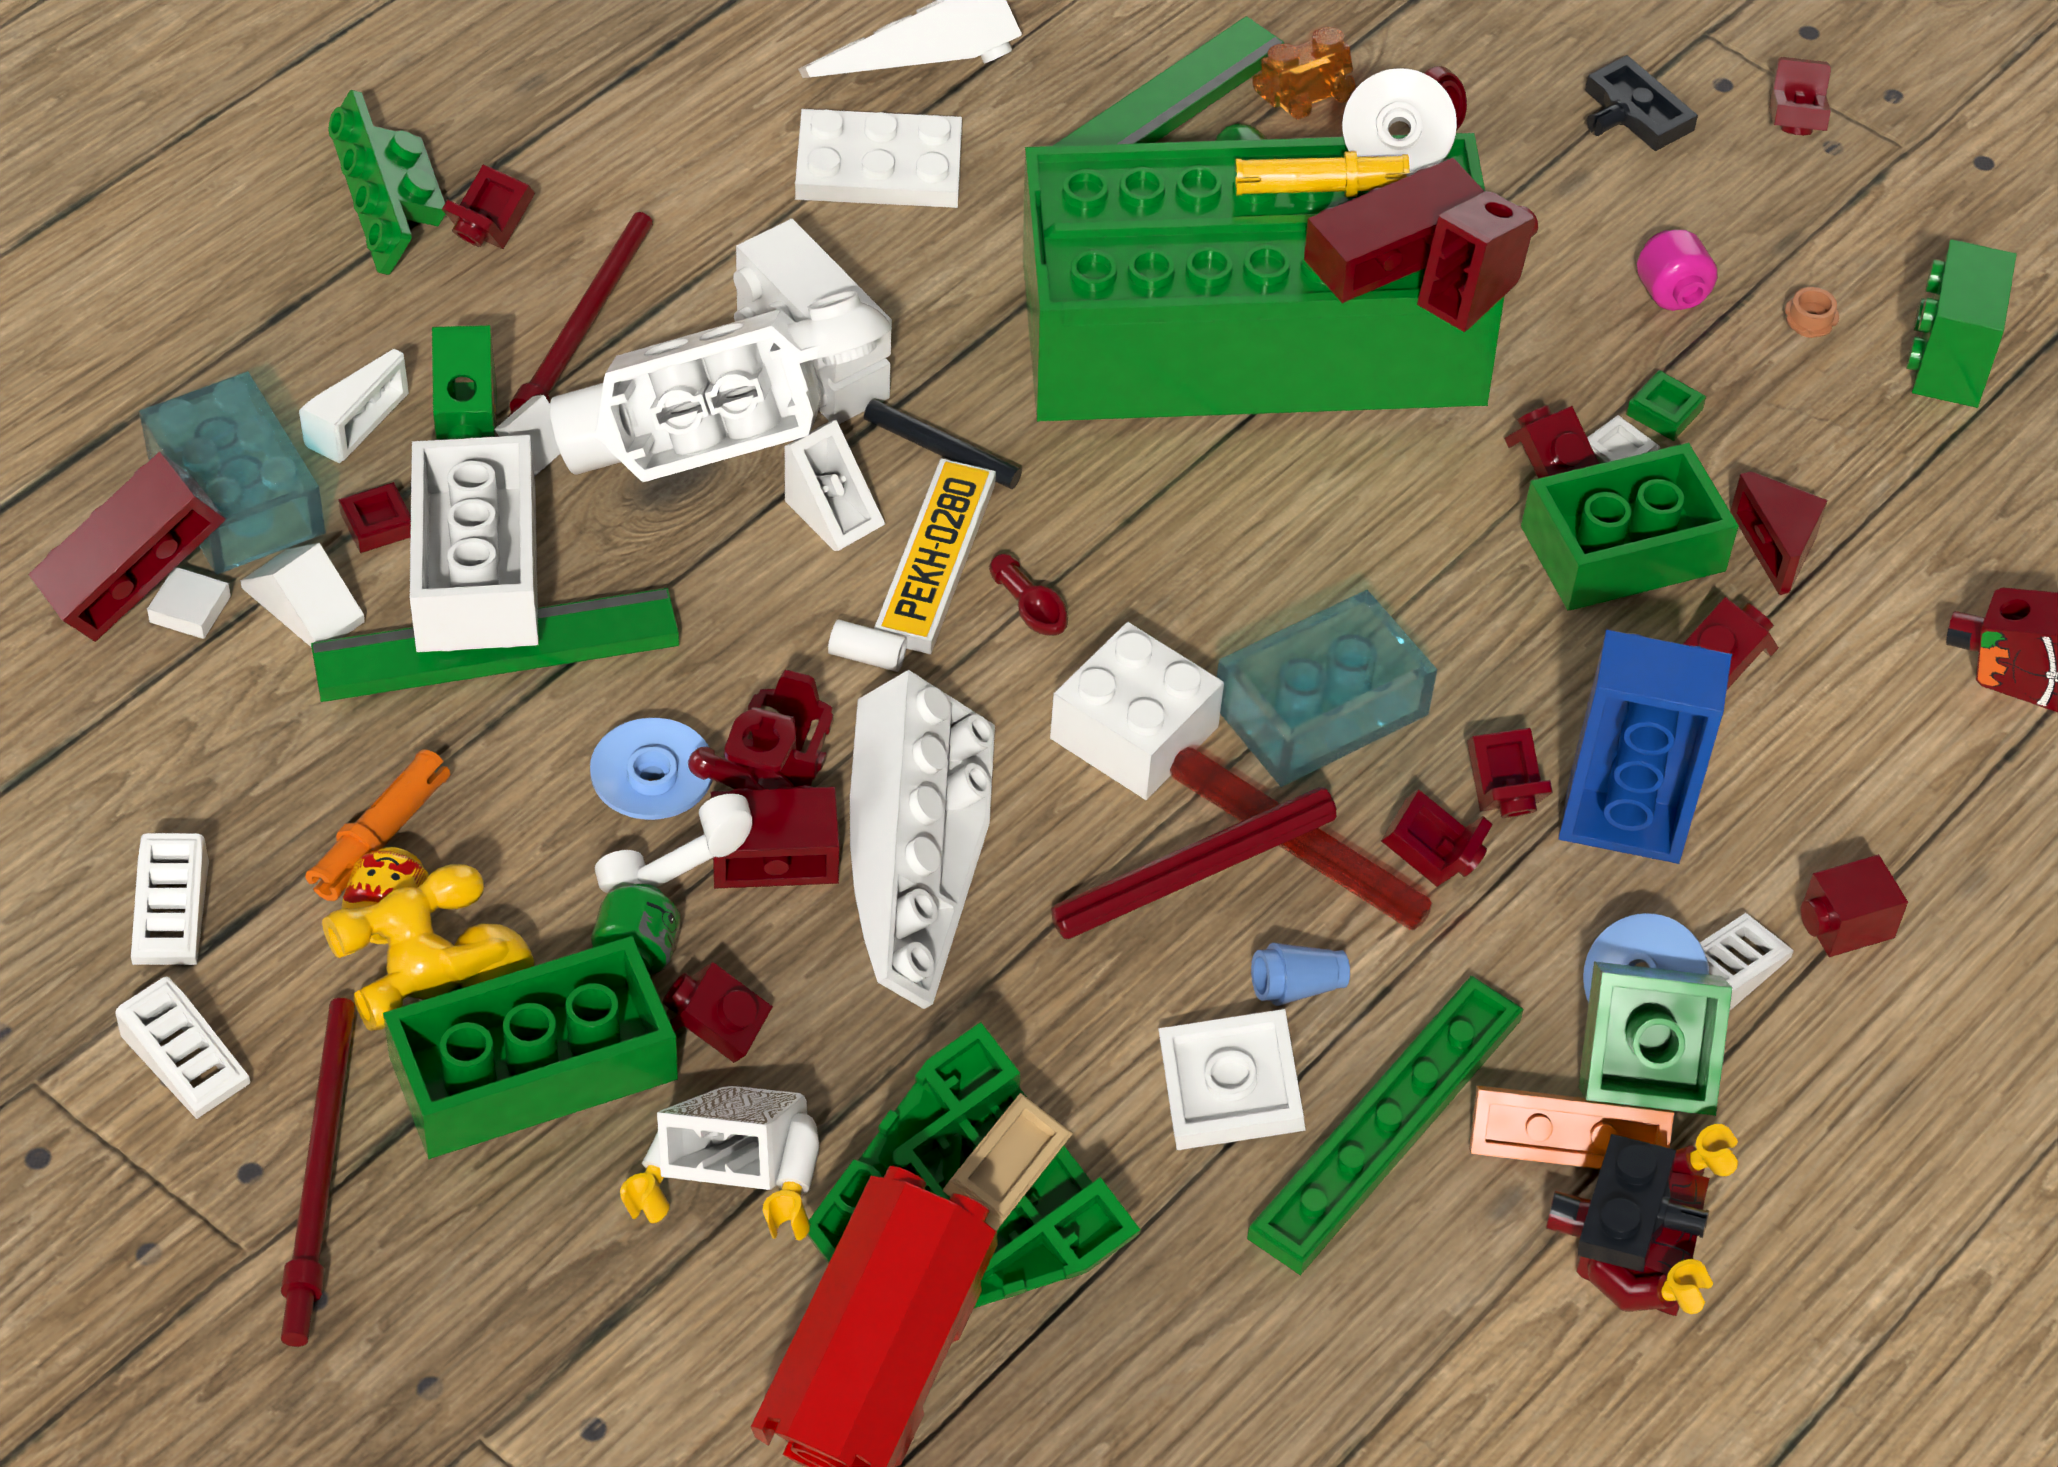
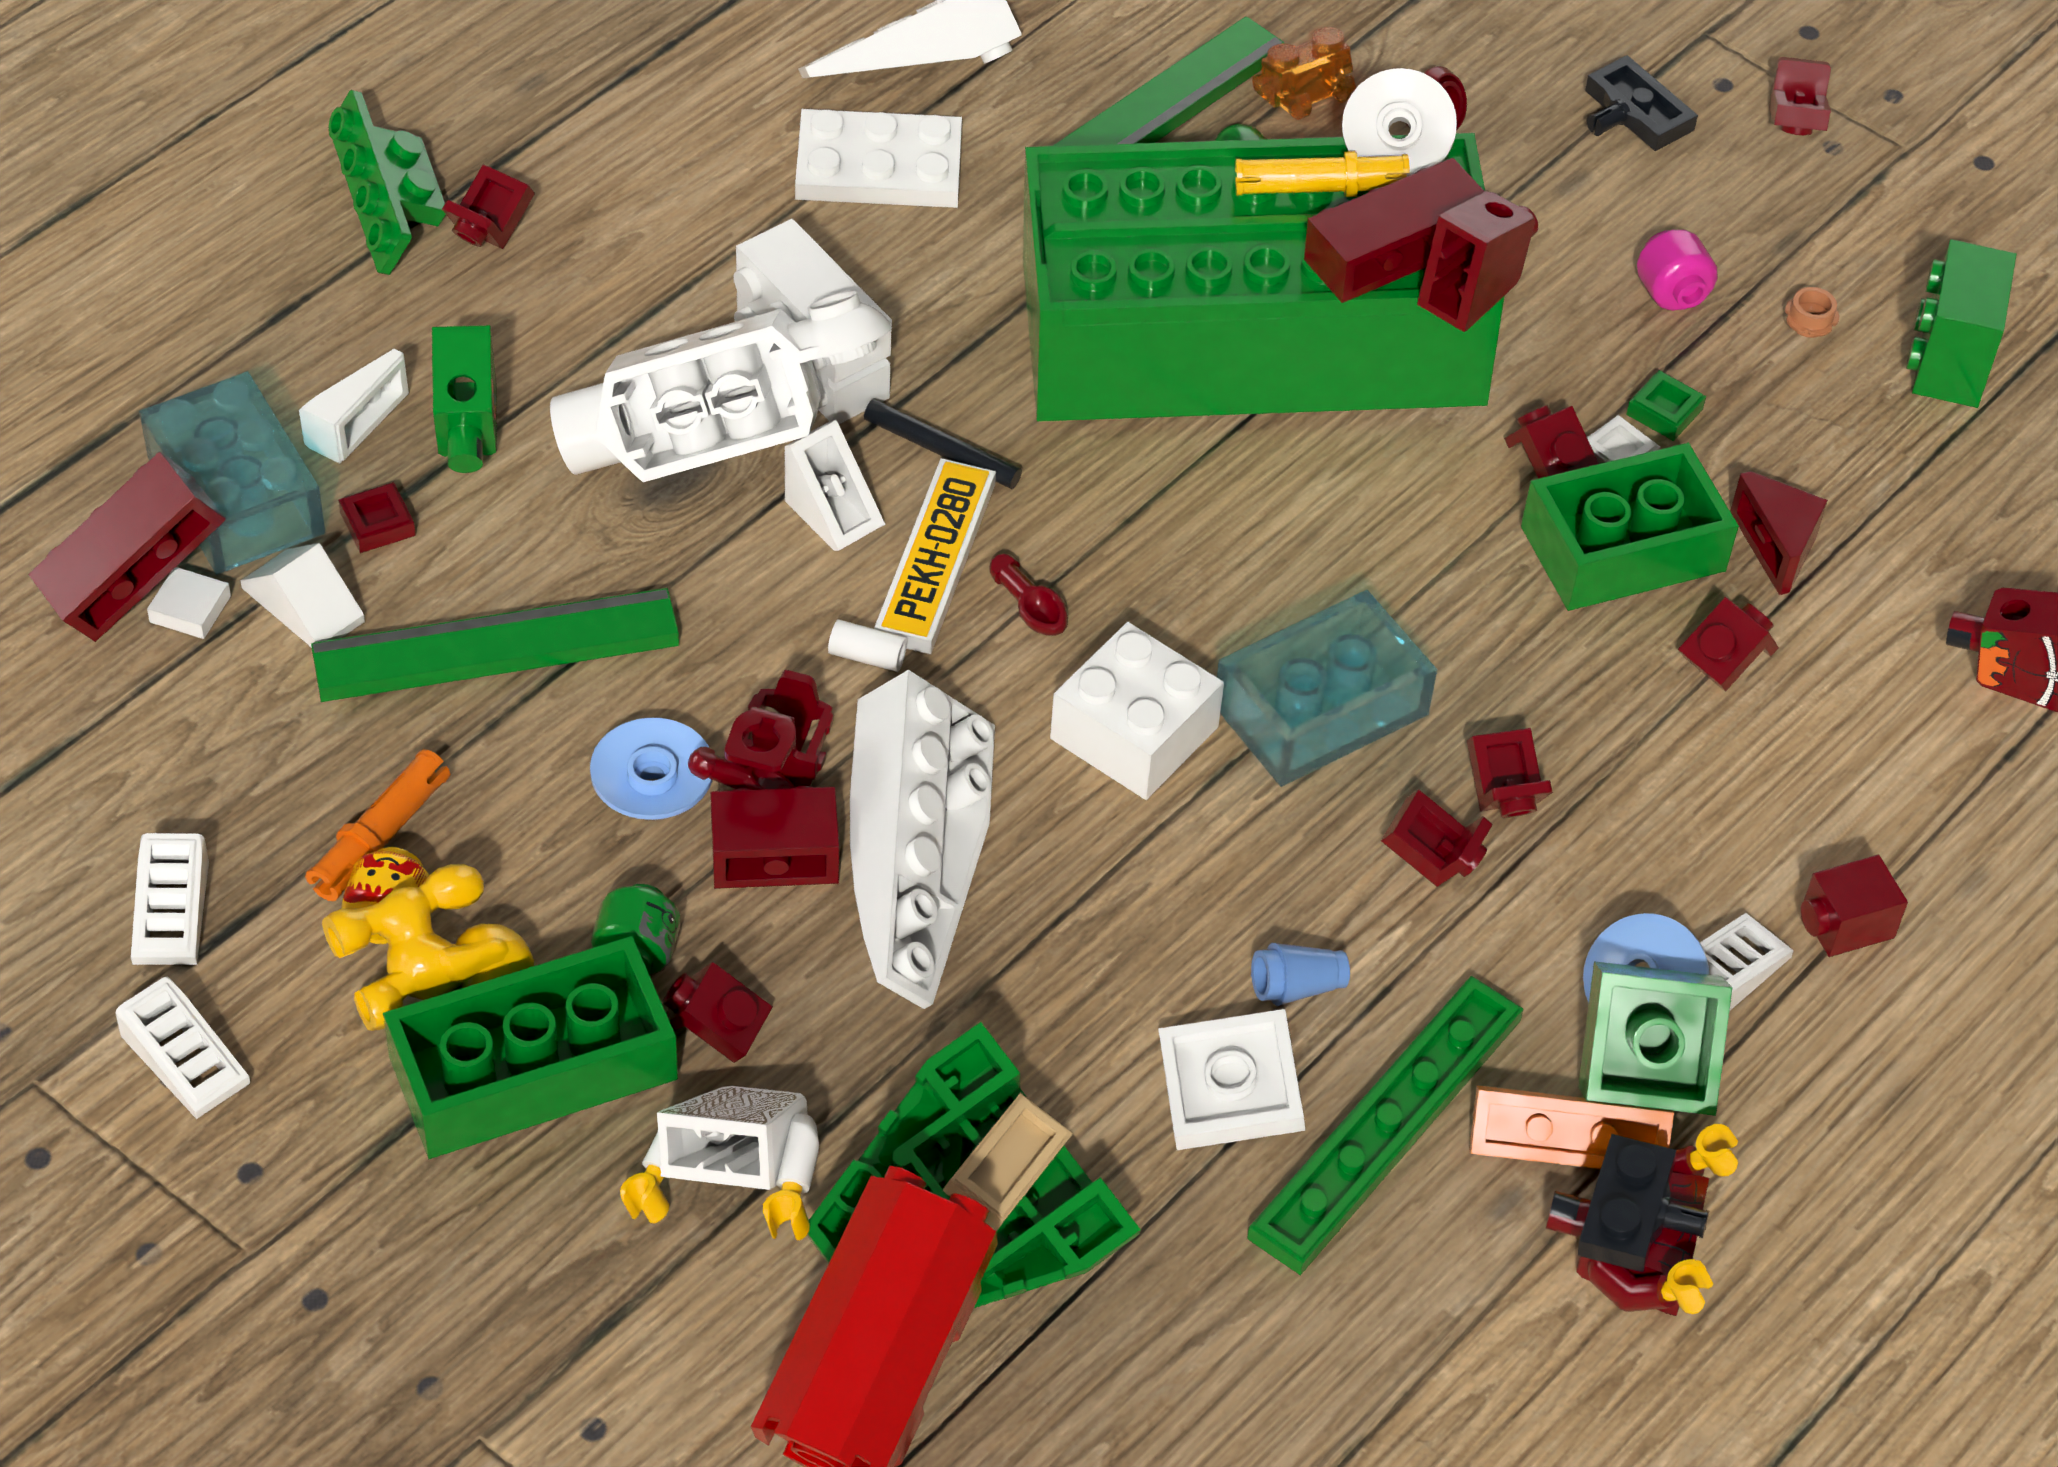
(304, 1274): dark red bar -> none
(473, 544): white brick -> none
(534, 420): white tile -> none
(585, 312): dark red bar -> none
(725, 826): white bar -> none
(1193, 863): dark red axle -> none
(1314, 847): clear red axle -> none
(1644, 746): blue brick -> none

